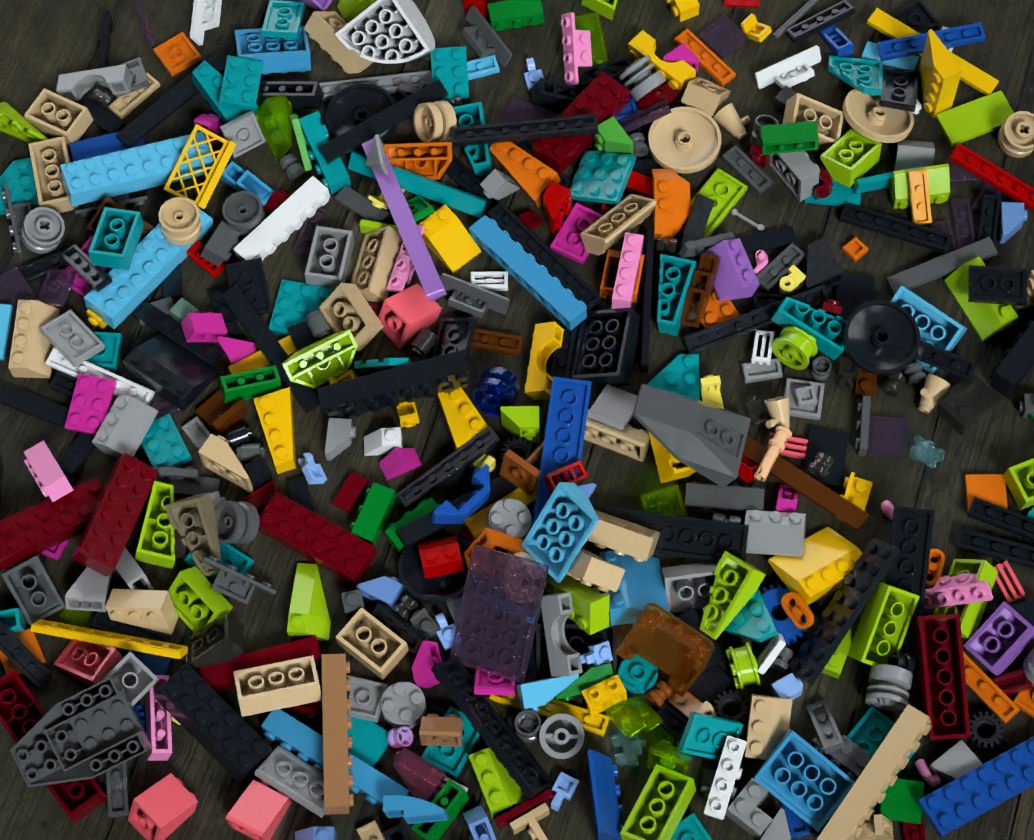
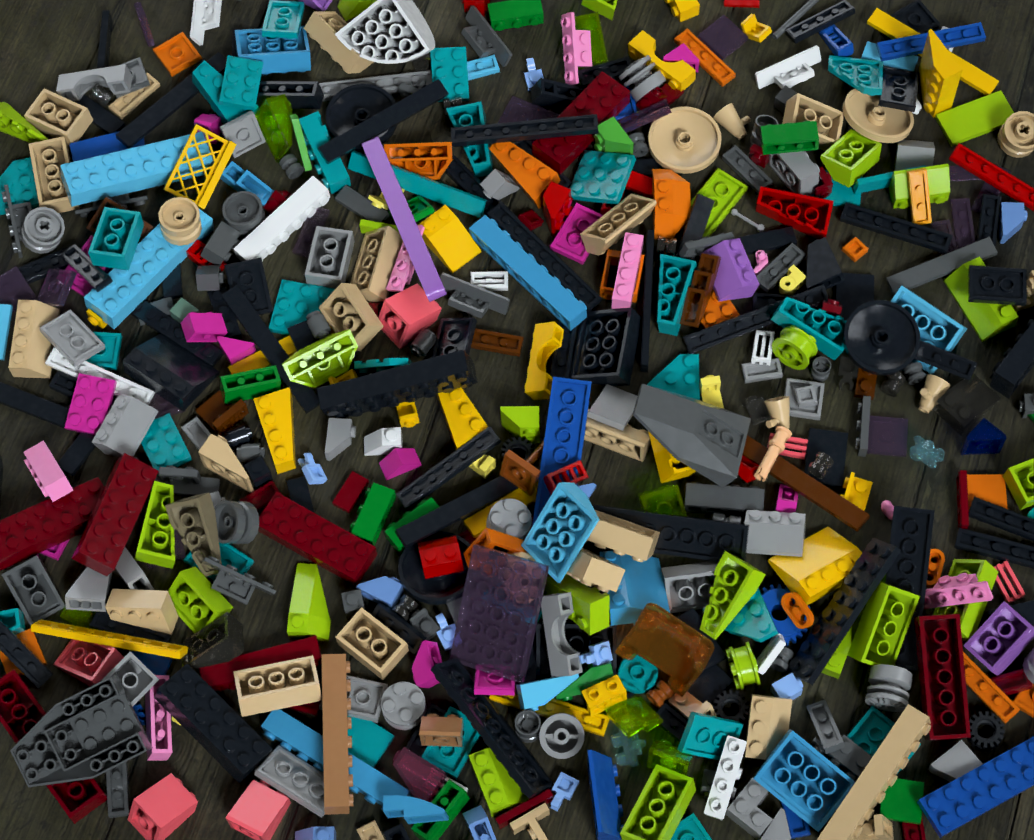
(209, 278): none -> dark grey brick
(377, 157): light grey slope -> none
(400, 737): lavender wheel -> none
(434, 121): tan wheel -> none
(449, 514): blue slope -> none
(495, 389): clear blue wheel -> none
(705, 95): tan slope -> none
(800, 211): none -> red wedge
(901, 660): black wheel -> none
(931, 780): bright pink arm -> none
(962, 499): none -> dark red tile
(984, 439): none -> clear blue slope

